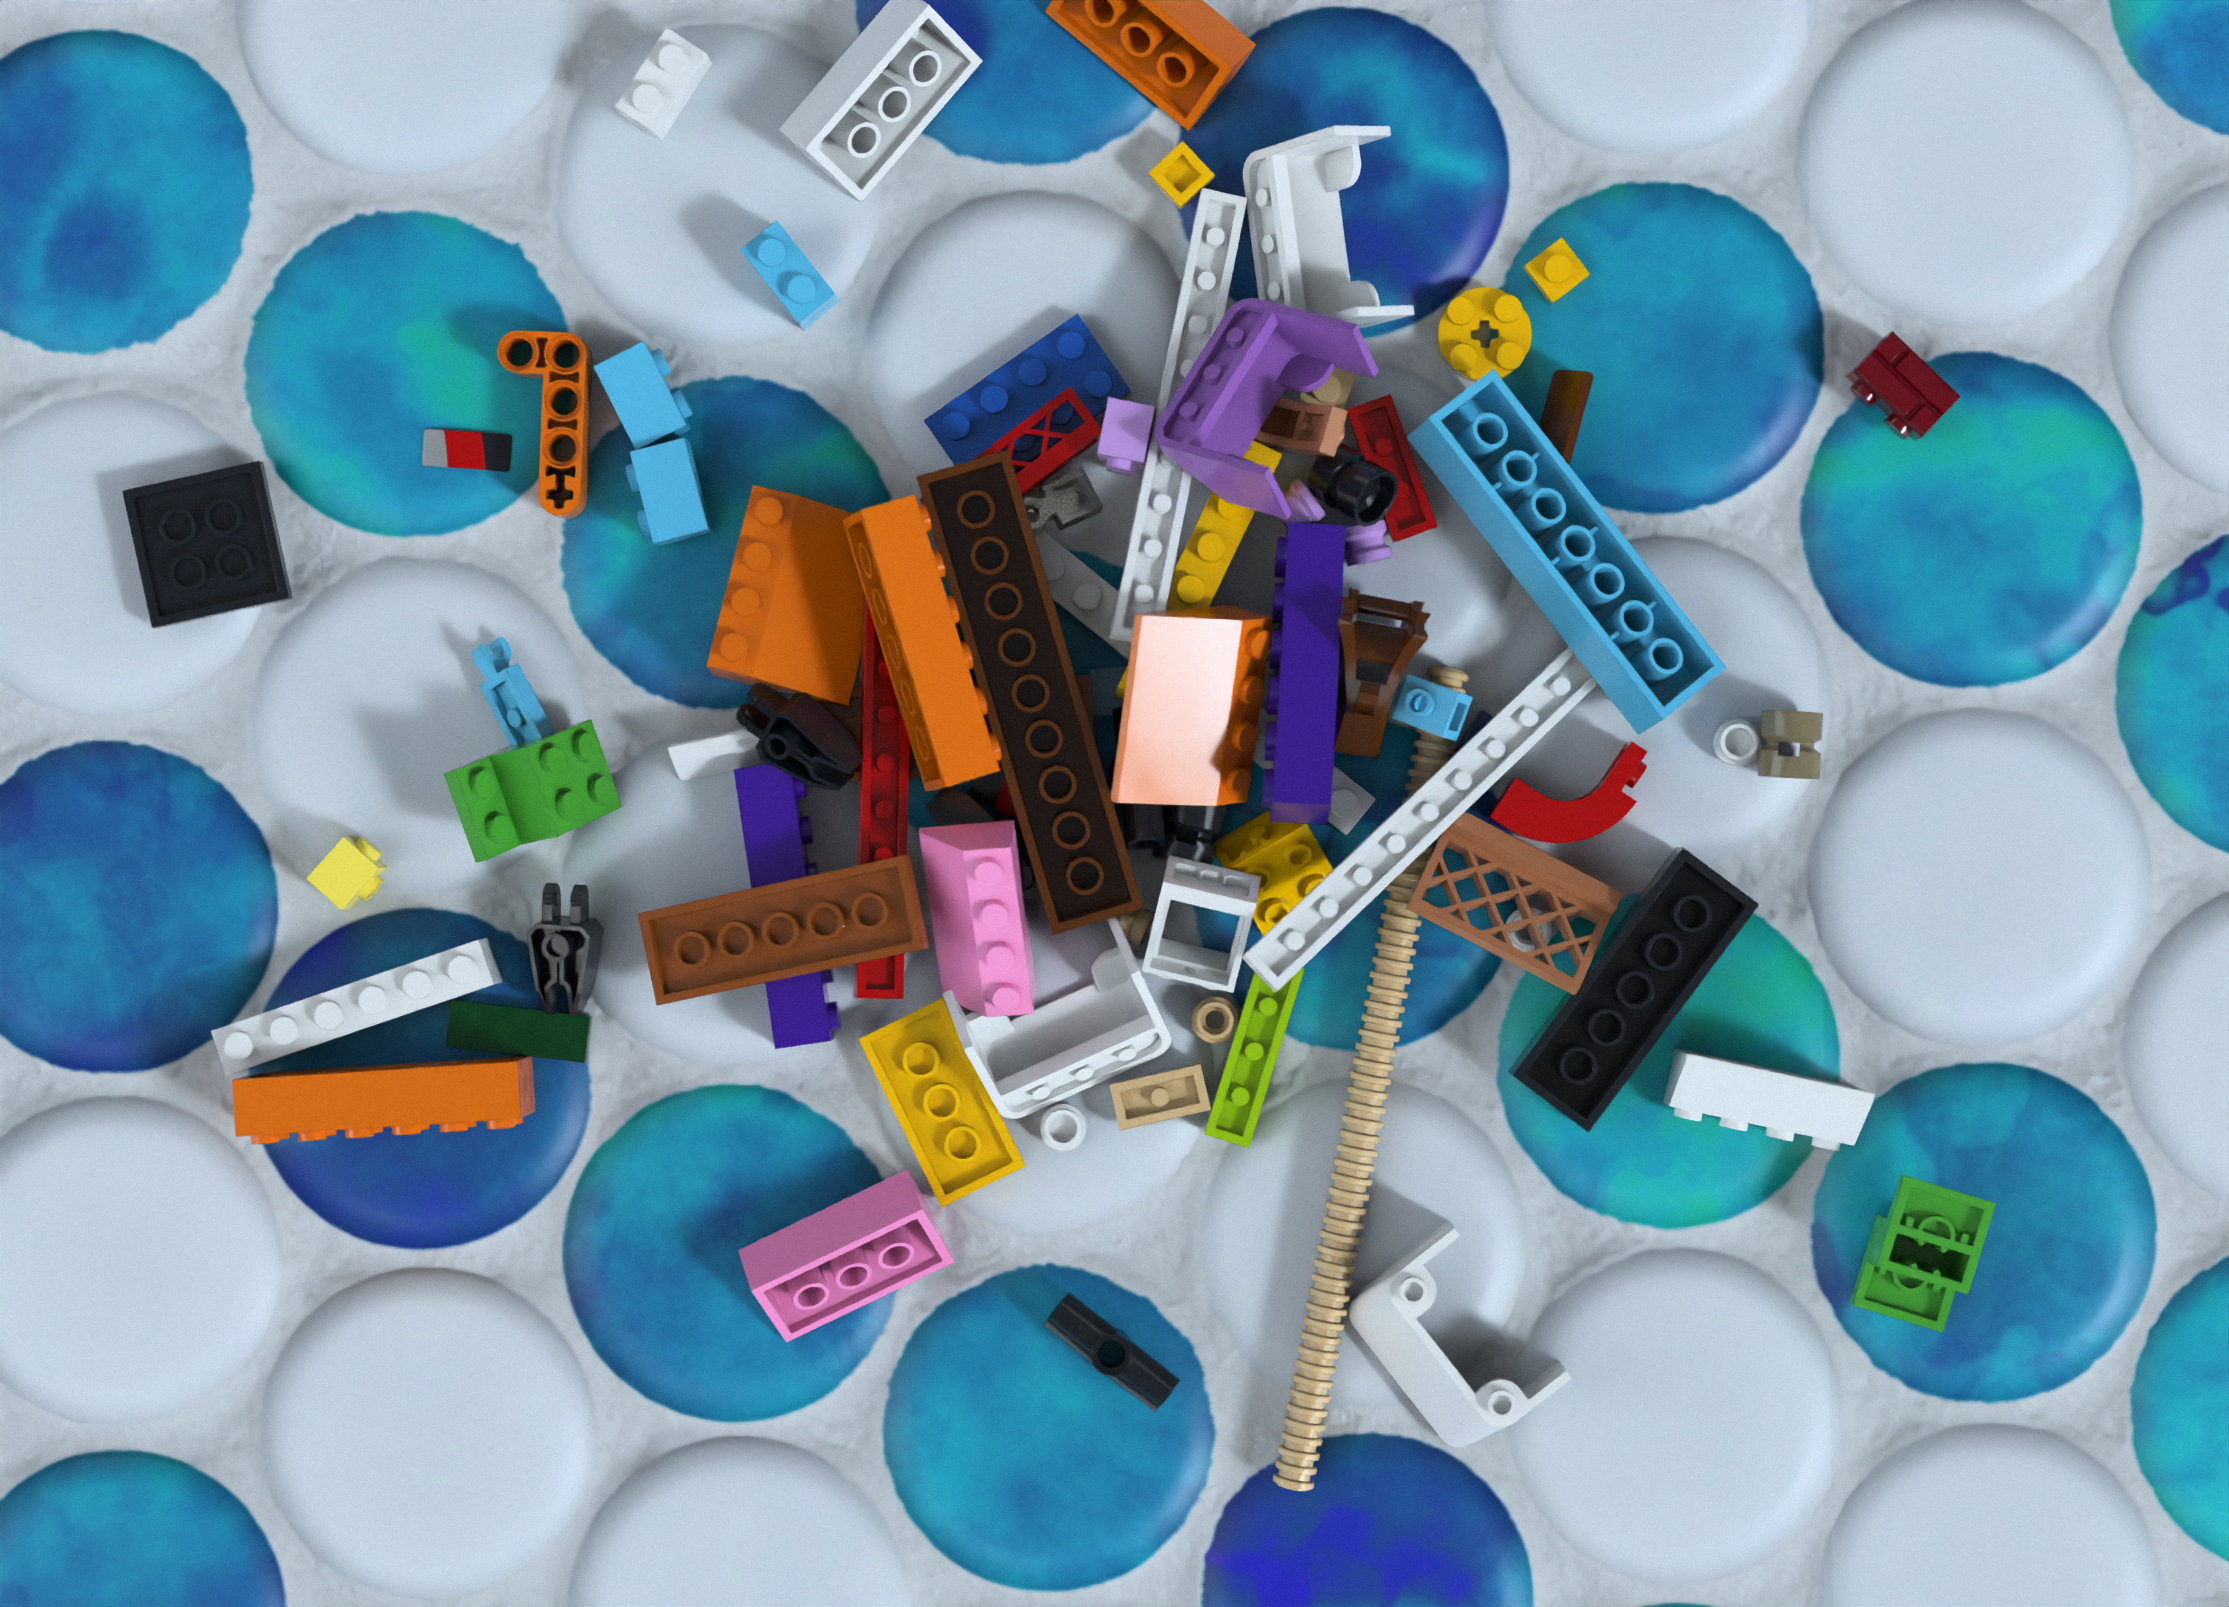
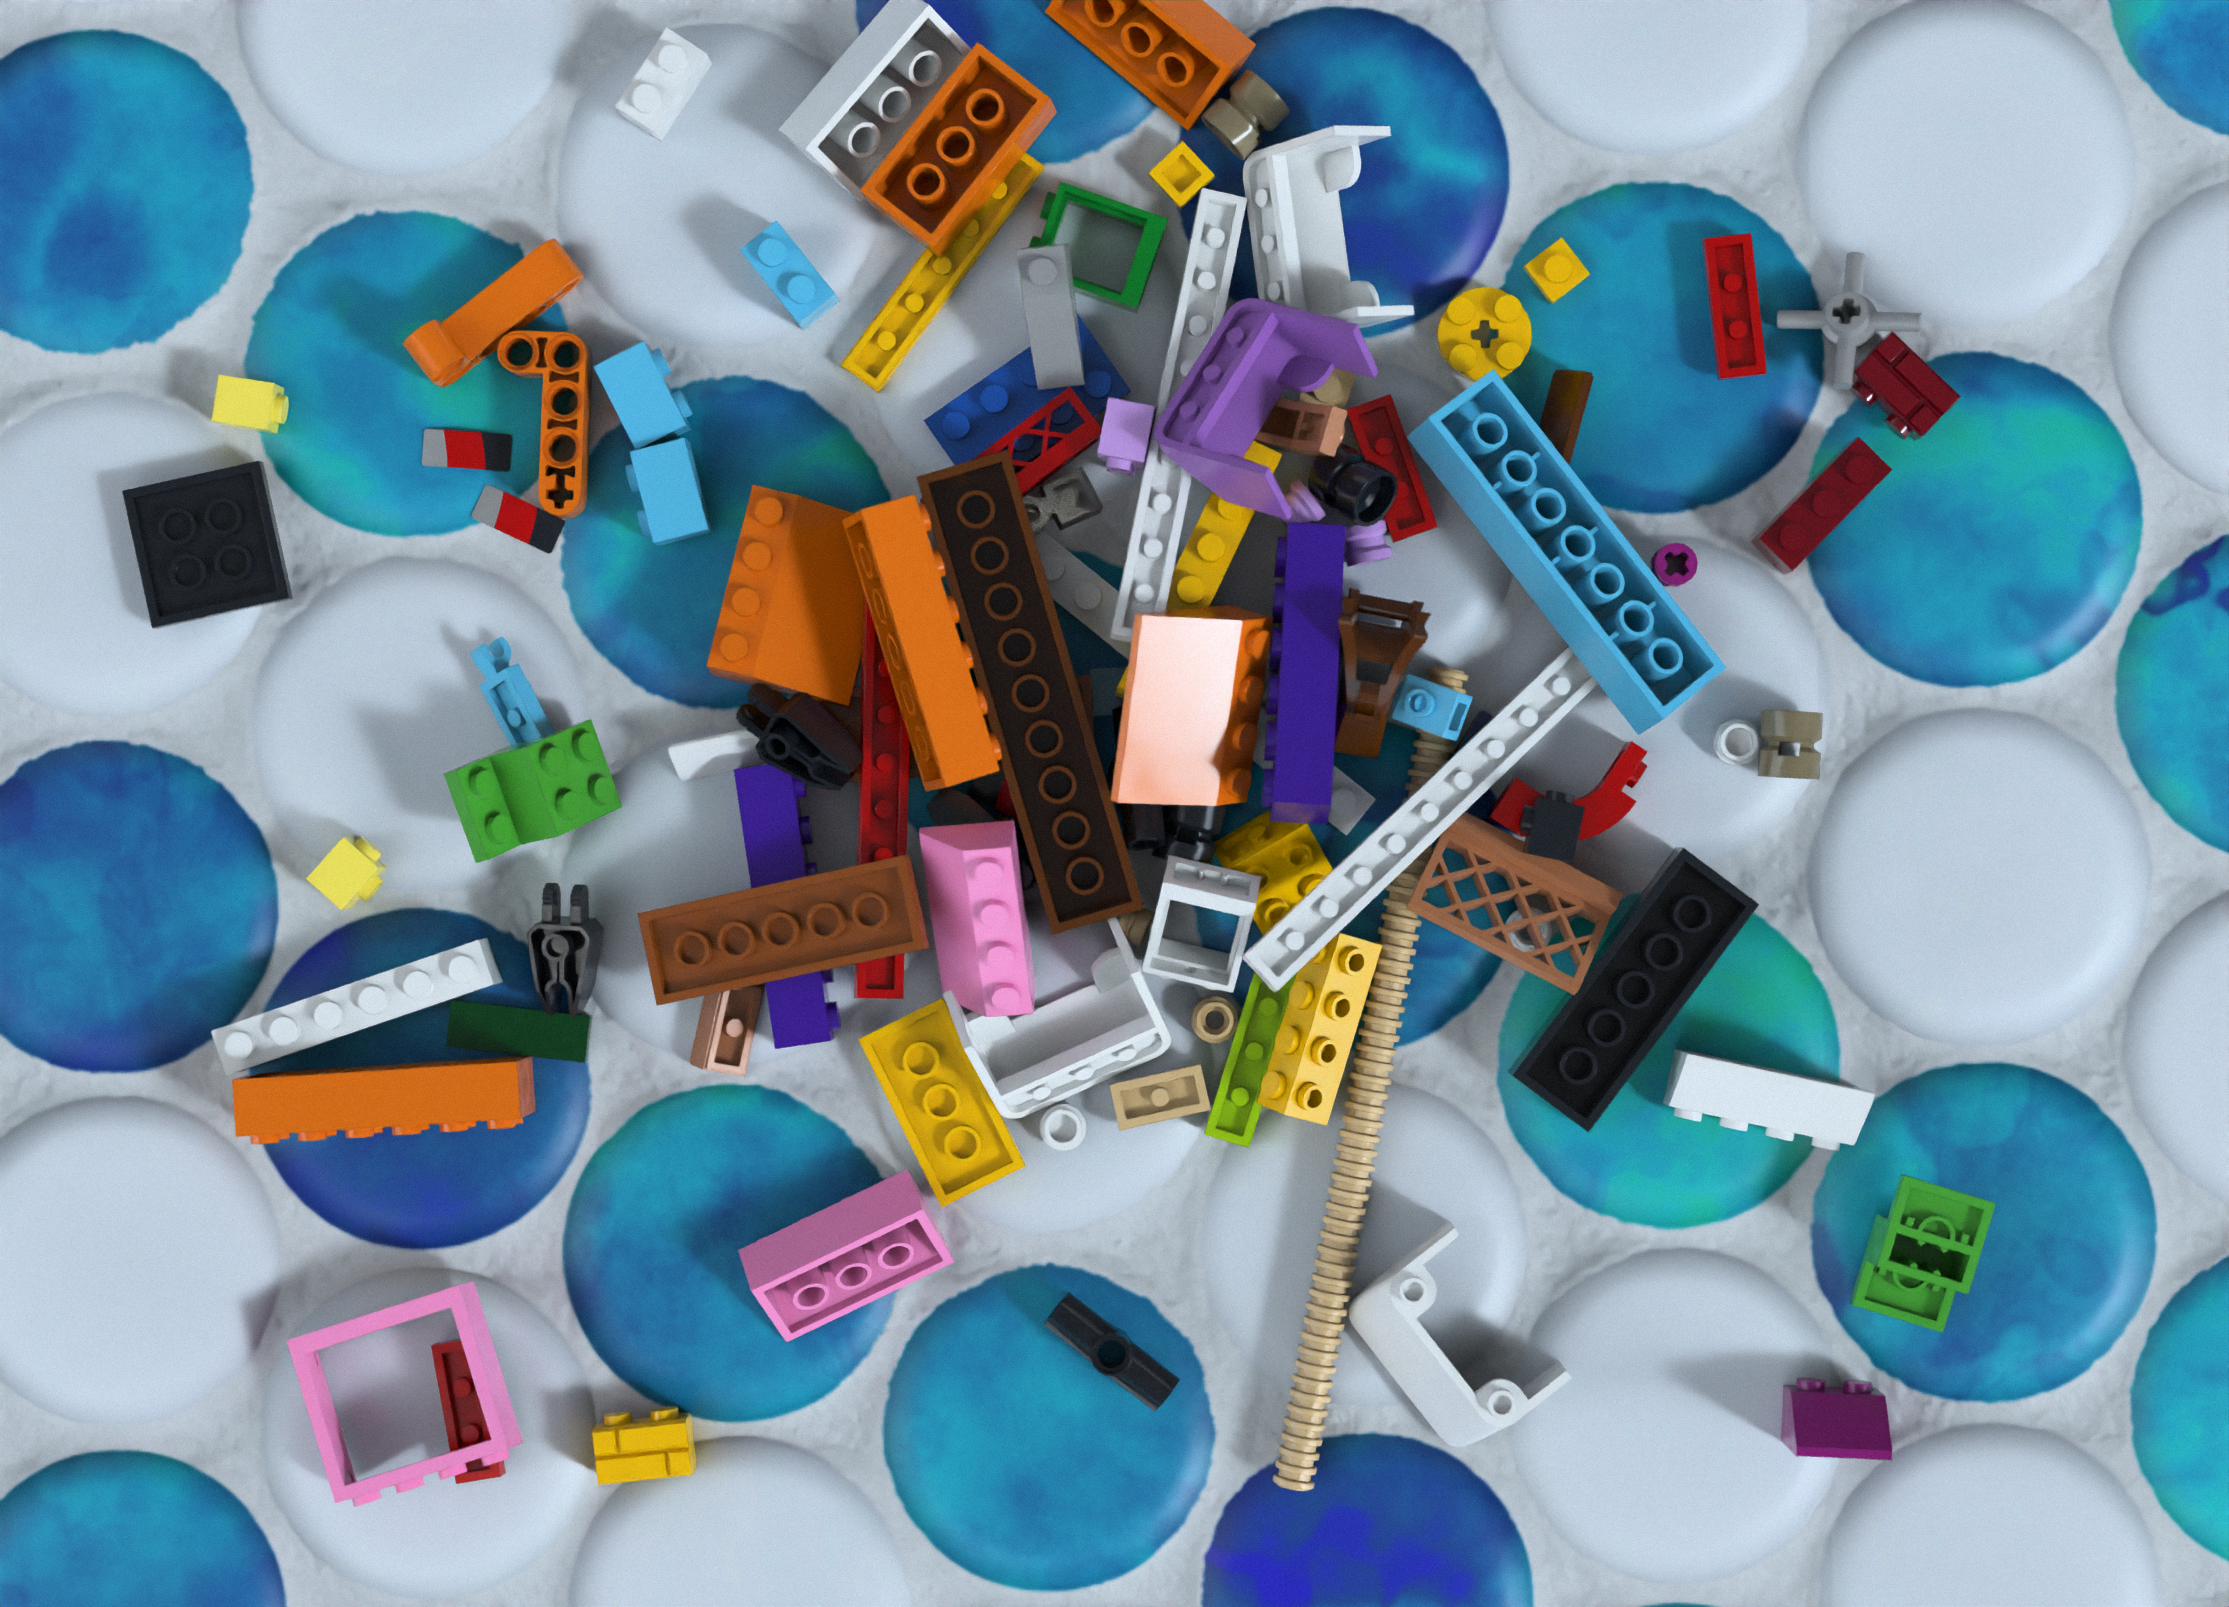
(249, 404): none -> light yellow brick
(462, 1408): none -> red plate
(484, 1370): none -> bright pink window
(507, 305): none -> orange beam
(518, 519): none -> sticker
(644, 1446): none -> yellow brick
(727, 1030): none -> nougat slope
(933, 282): none -> yellow tile
(959, 150): none -> orange brick
(1051, 315): none -> light grey slope
(1146, 253): none -> green window
(1245, 114): none -> dark tan wheel
(1319, 1029): none -> yellow brick
(1552, 826): none -> black brick
(1687, 566): none -> magenta bush
(1734, 306): none -> red plate
(1821, 505): none -> dark red brick
(1835, 1420): none -> magenta slope
(1862, 325): none -> light grey bar

